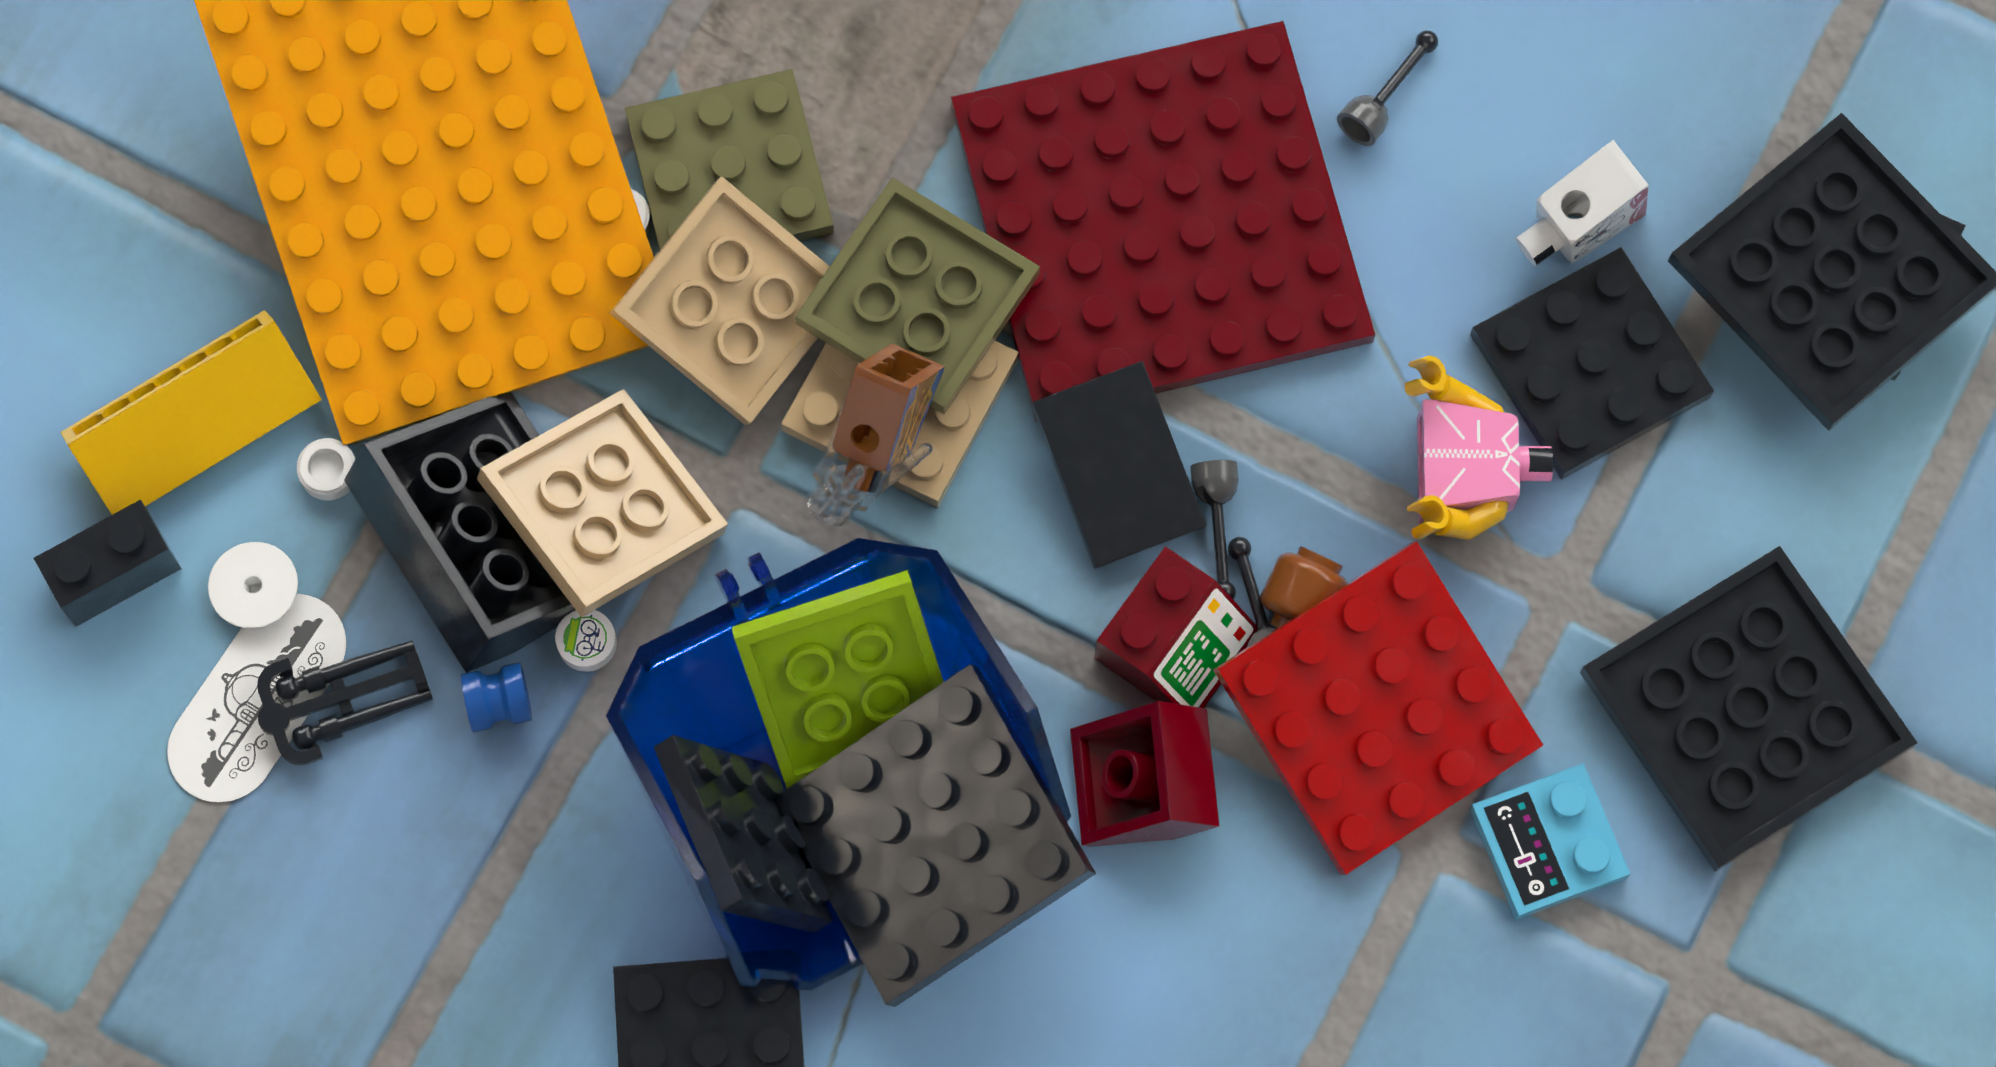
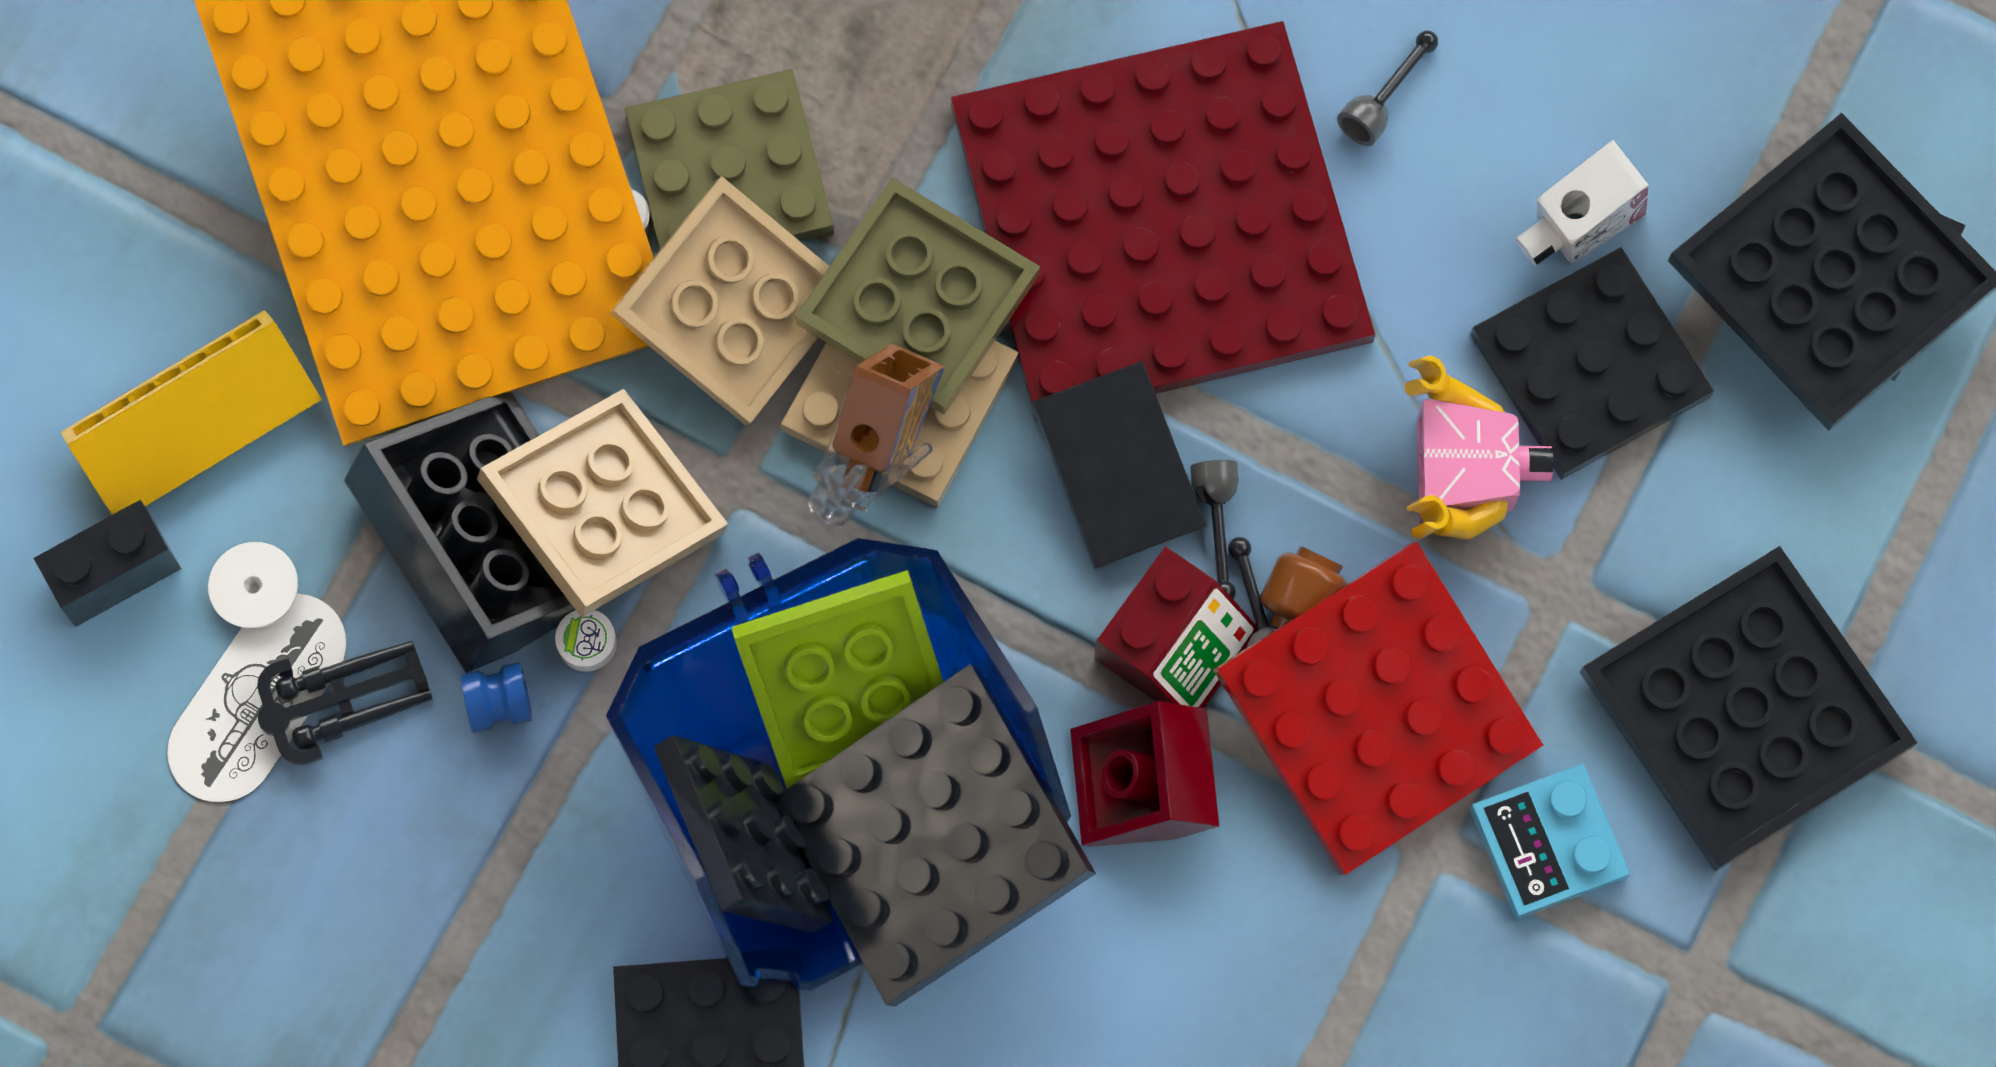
(324, 467): white tile -> none

